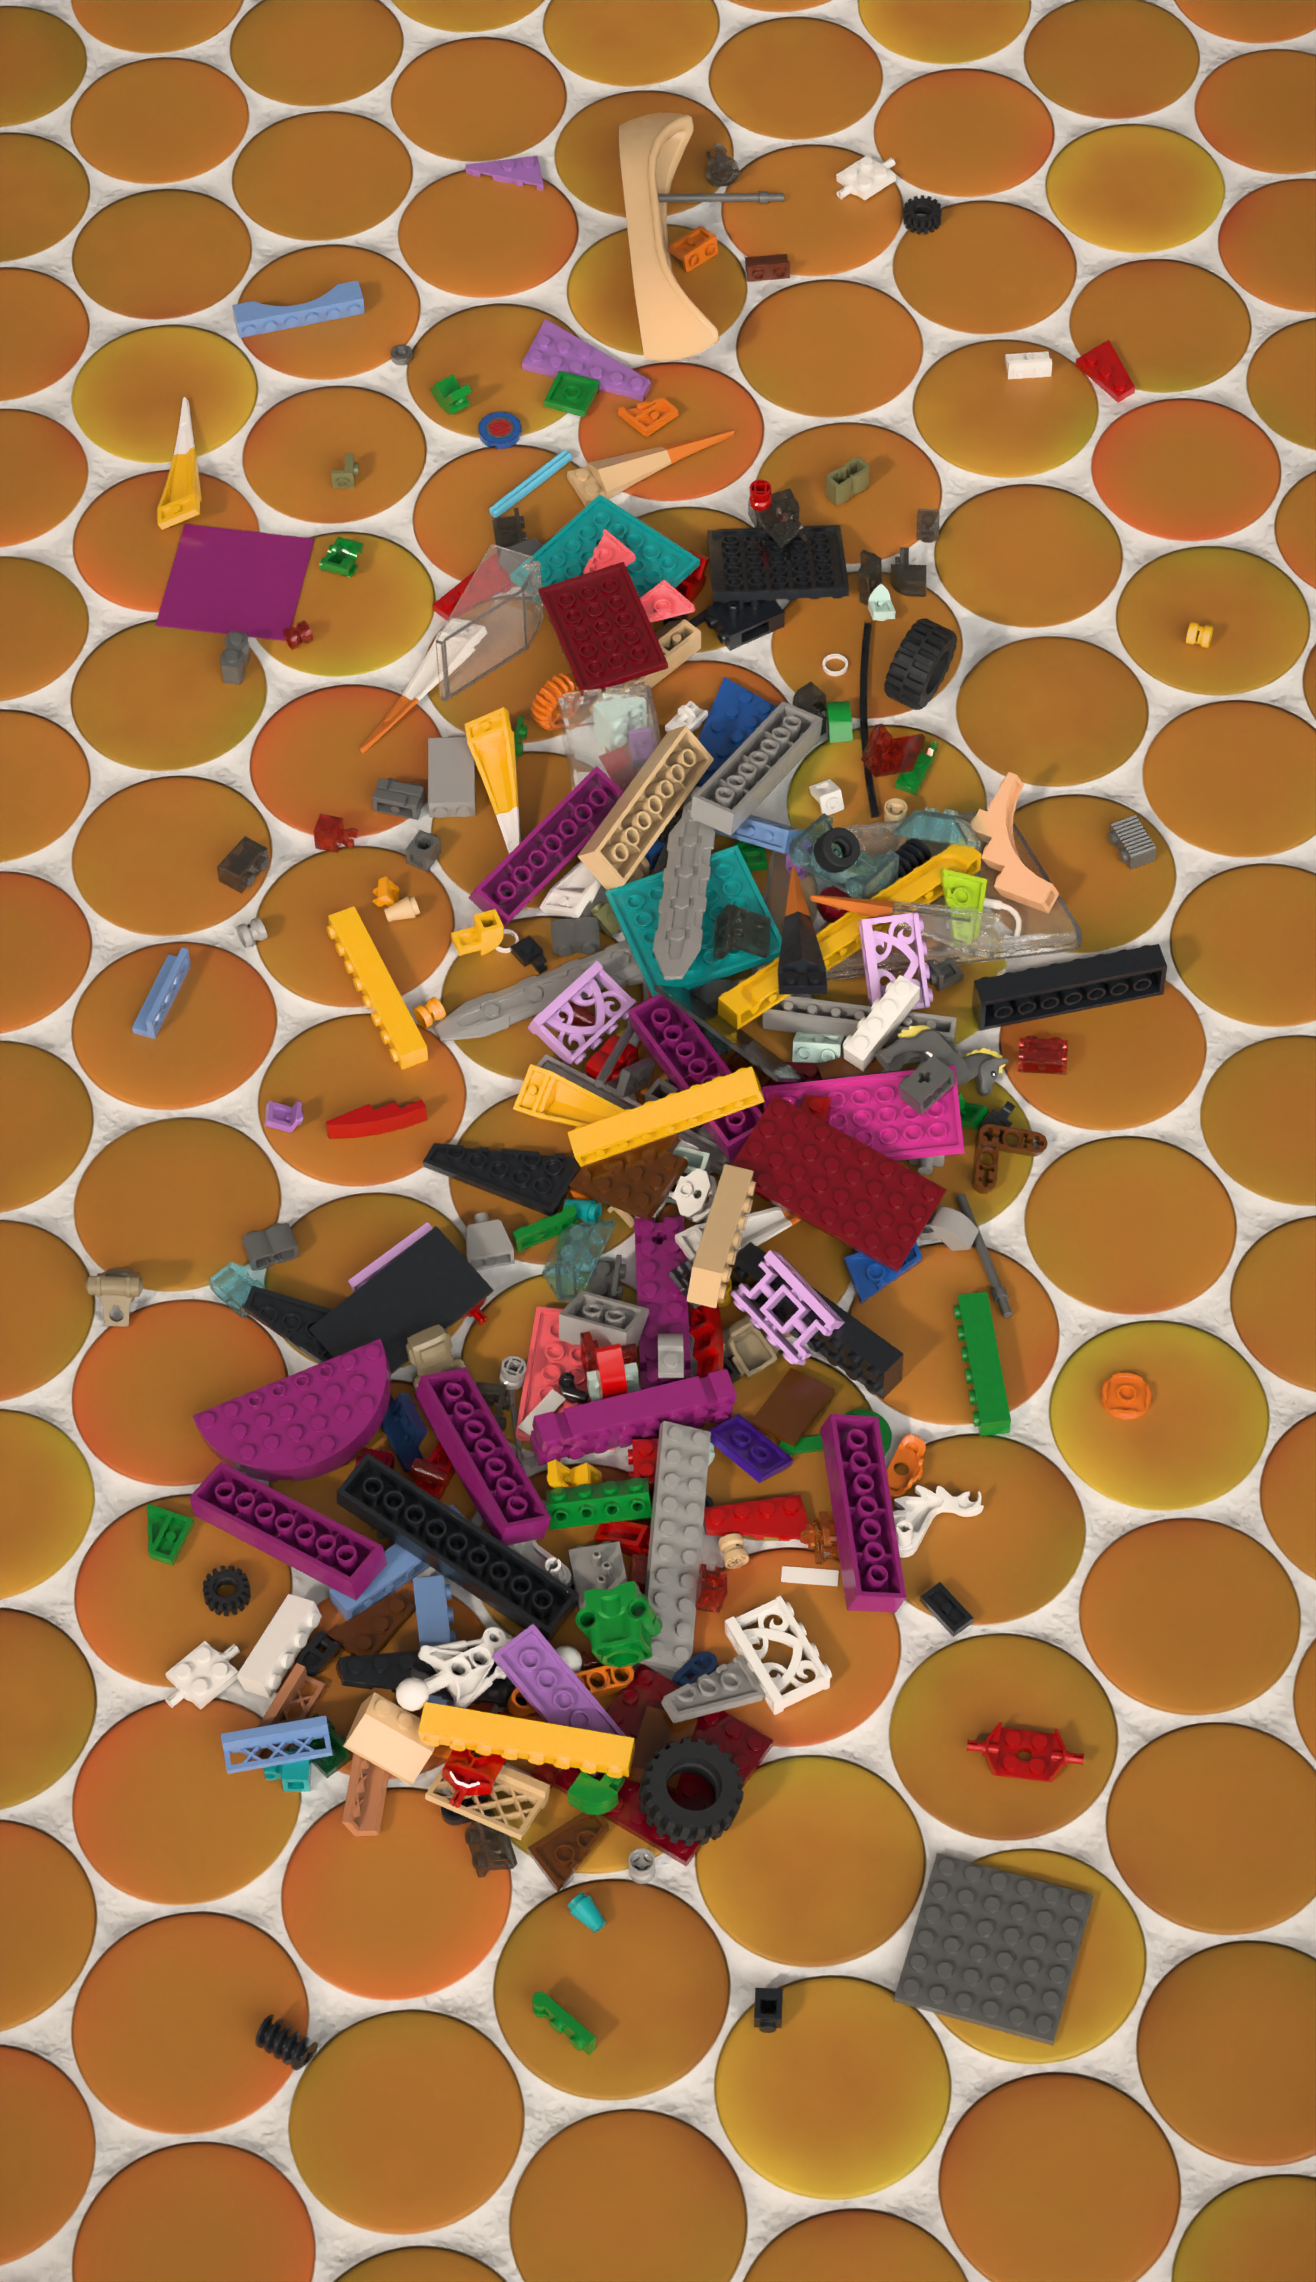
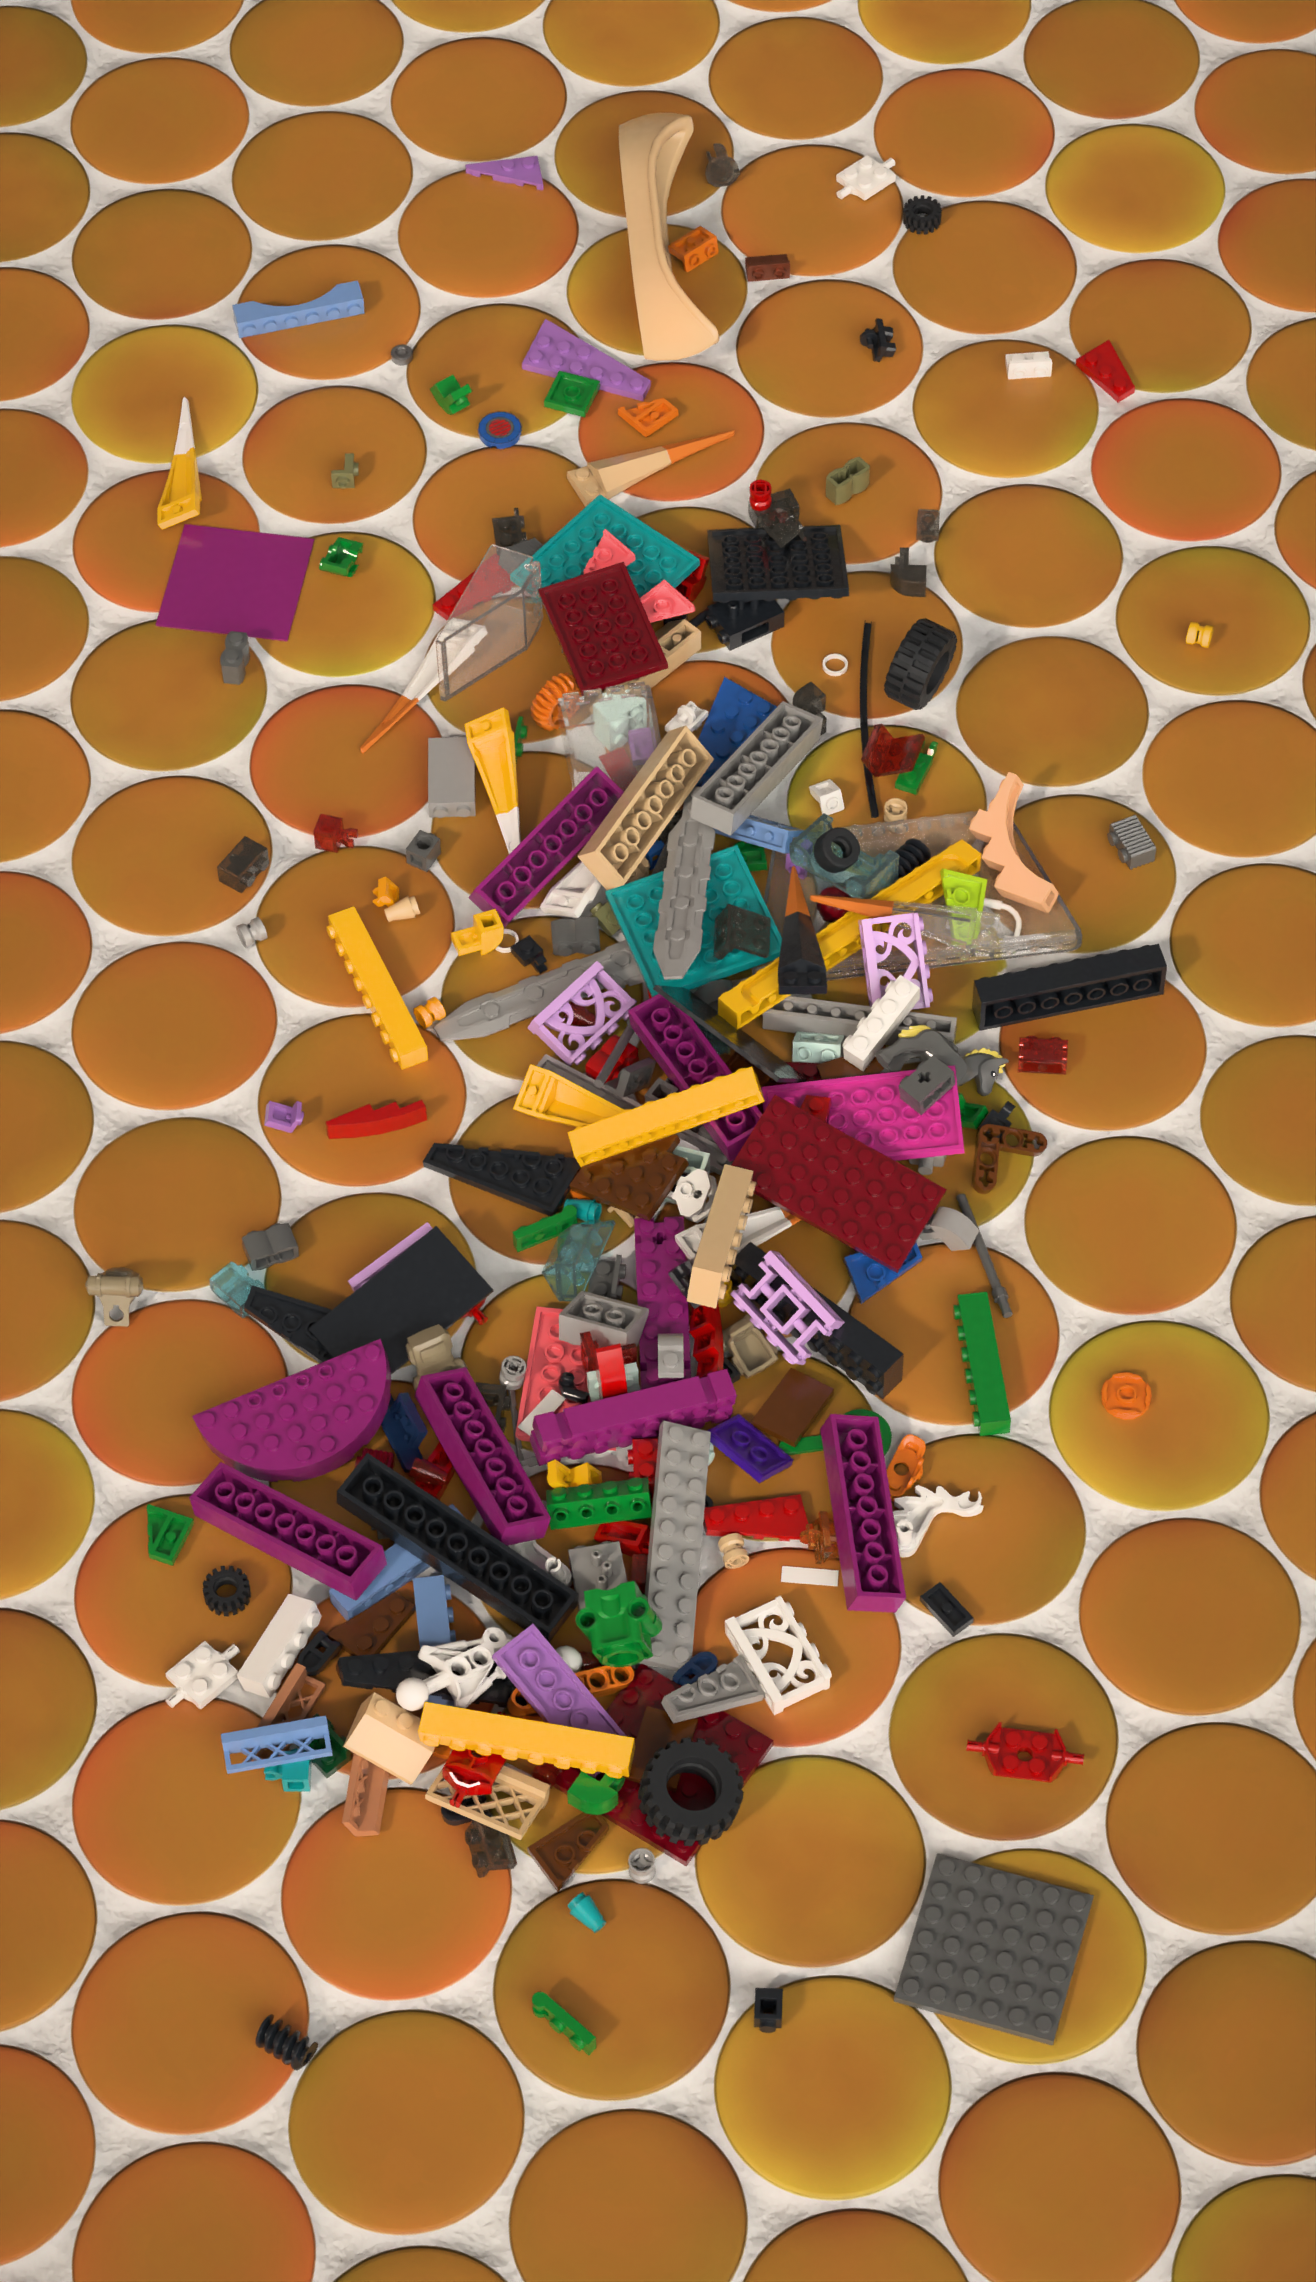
(162, 994): medium blue fence -> none
(298, 635): clear red wheel -> none
(398, 798): dark grey brick -> none
(488, 1243): light grey torso -> none
(530, 484): medium azure axle -> none
(711, 1589): clear red brick -> none
(761, 197): dark grey bar -> none
(839, 721): green brick -> none
(869, 575): clear smoke bracket -> none
(876, 340): none -> black hips
(880, 604): light aqua plate -> none
(938, 828): clear light blue wedge -> none
(944, 974): dark grey bracket -> none

